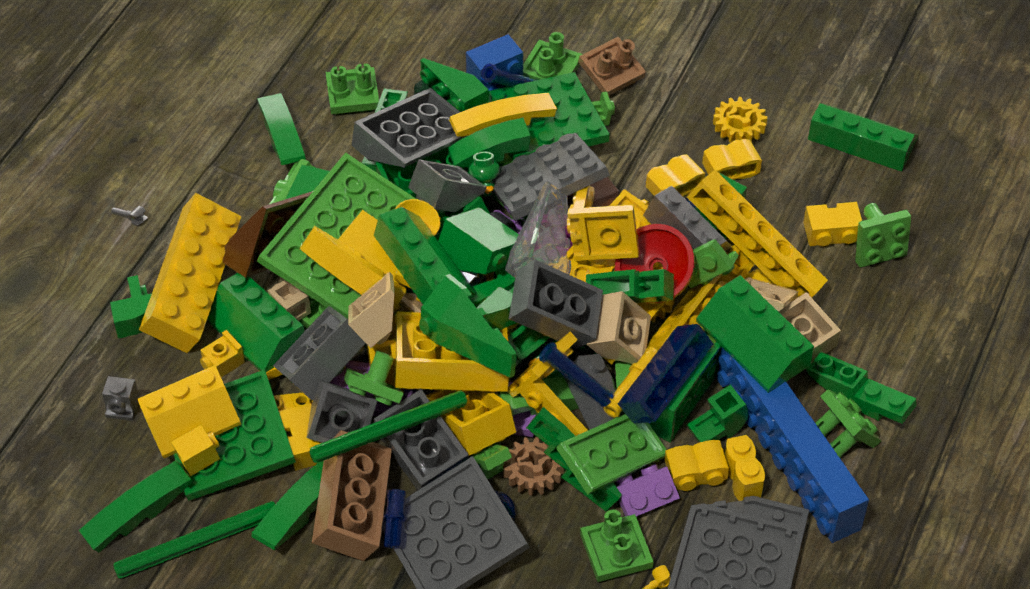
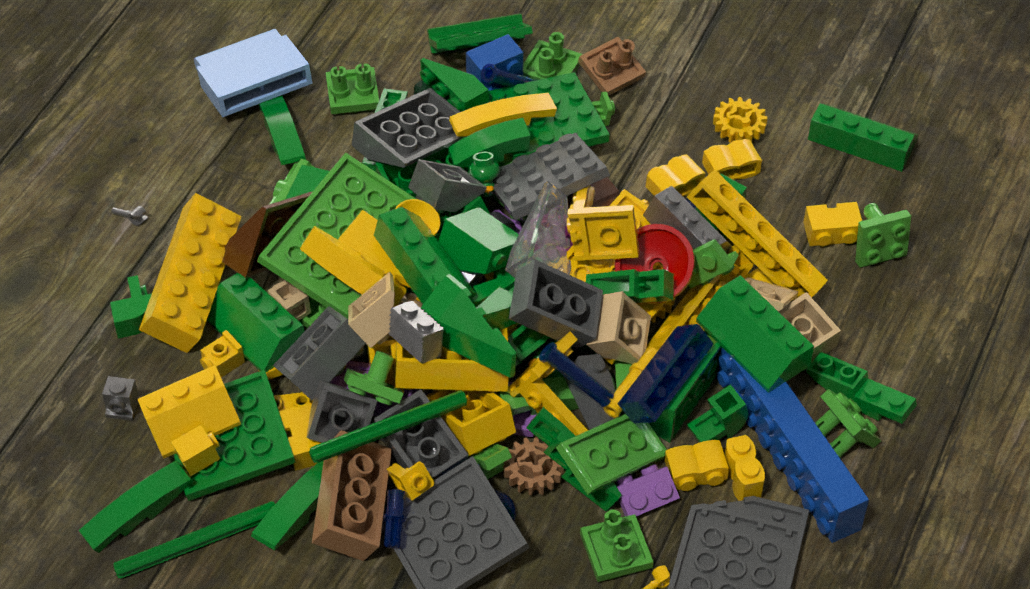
(252, 72): none -> light blue piece
(411, 480): none -> yellow bracket
(416, 331): none -> flat silver brick
(476, 32): none -> green fence

